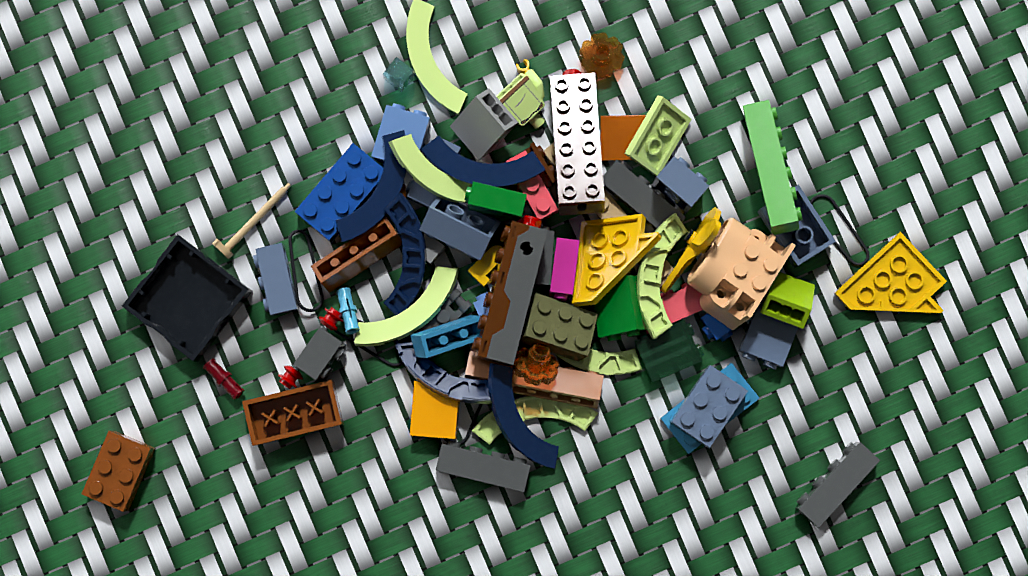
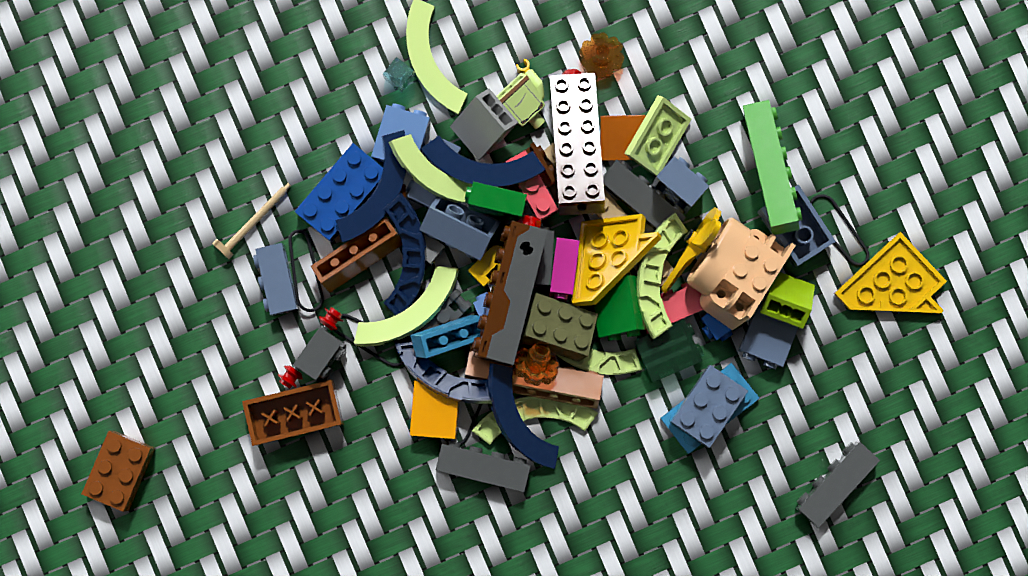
(187, 298): black tile -> none
(223, 379): dark red pin -> none
(348, 310): medium azure pin -> none

